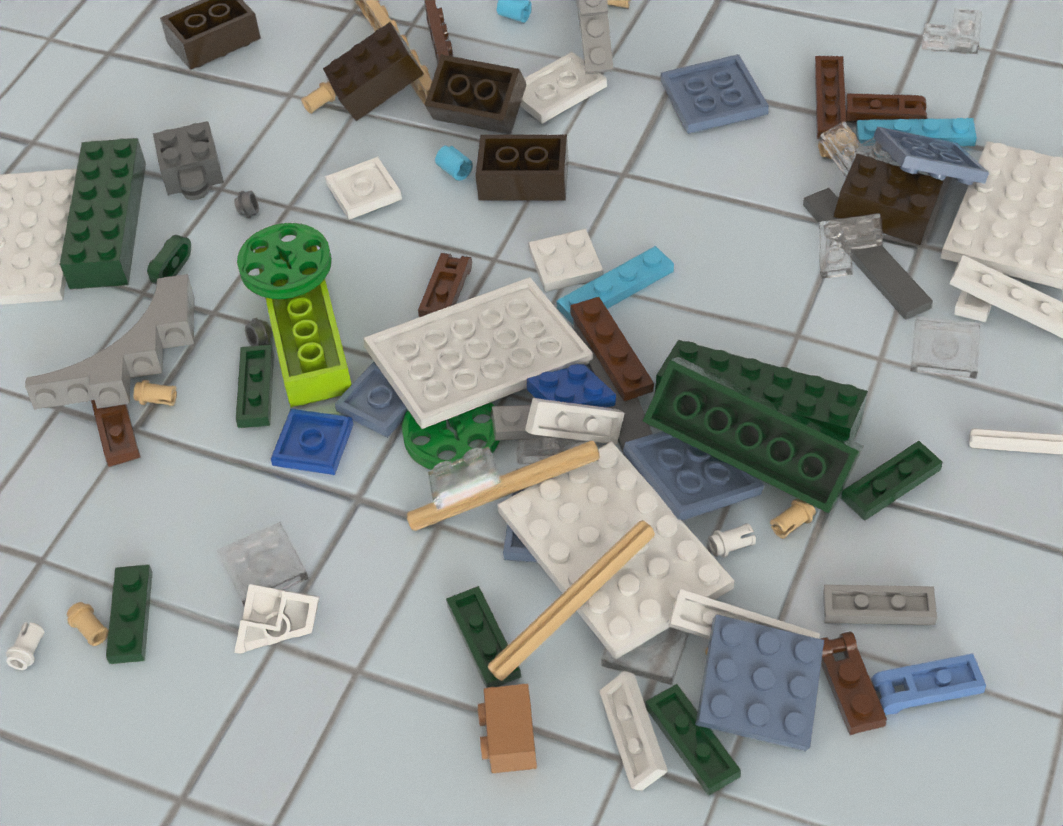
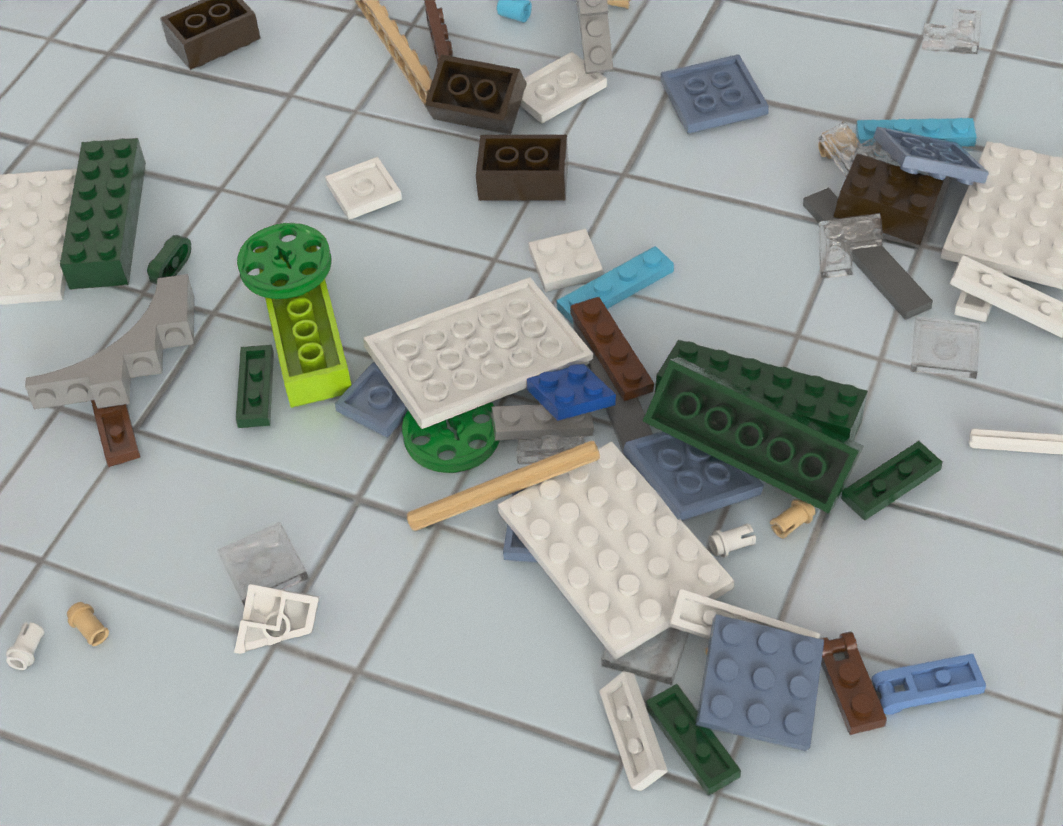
(129, 614): dark green plate -> none
(154, 393): tan pin -> none
(188, 160): dark grey brick -> none
(246, 203): flat silver plate -> none
(258, 332): flat silver plate -> none
(312, 441): blue tile -> none
(319, 97): tan pin -> none
(373, 71): dark brown brick -> none
(445, 283): reddish brown plate -> none
(454, 162): medium azure piece -> none
(463, 477): clear plate -> none
(479, 633): dark green plate -> none
(509, 728): medium nougat brick -> none
(571, 600): tan axle -> none
(574, 421): white plate -> none
(829, 92): reddish brown plate -> none
(879, 604): light grey plate -> none
(885, 107): reddish brown plate -> none

